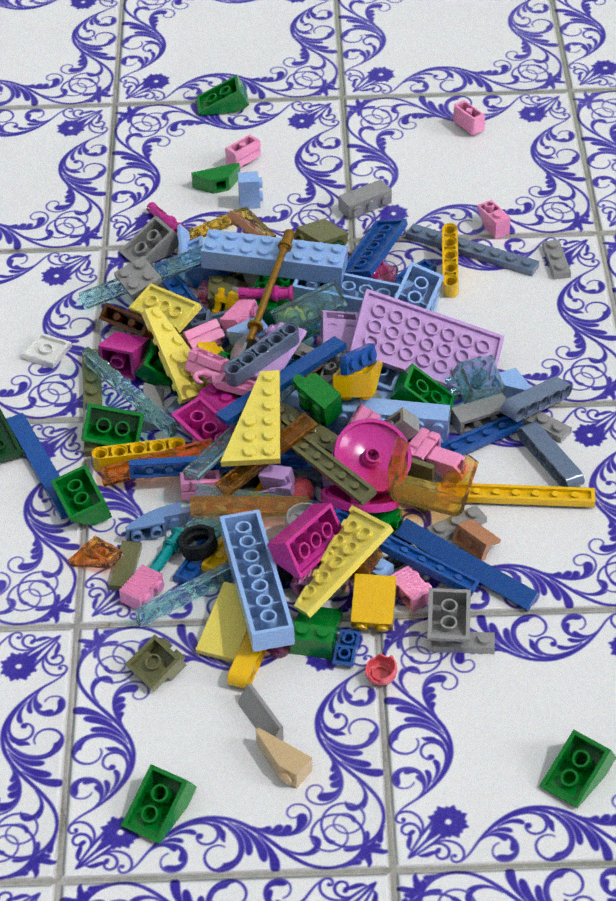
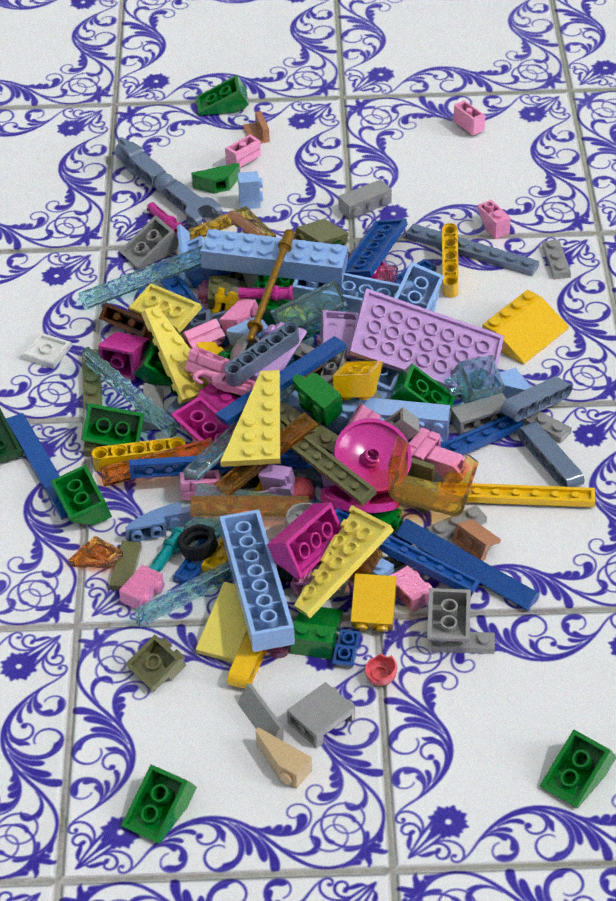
(137, 276): light grey plate -> none
(176, 192): none -> sand blue piece
(258, 129): none -> nougat panel
(320, 713): none -> light grey panel
(358, 359): blue plate -> none
(527, 326): none -> yellow slope

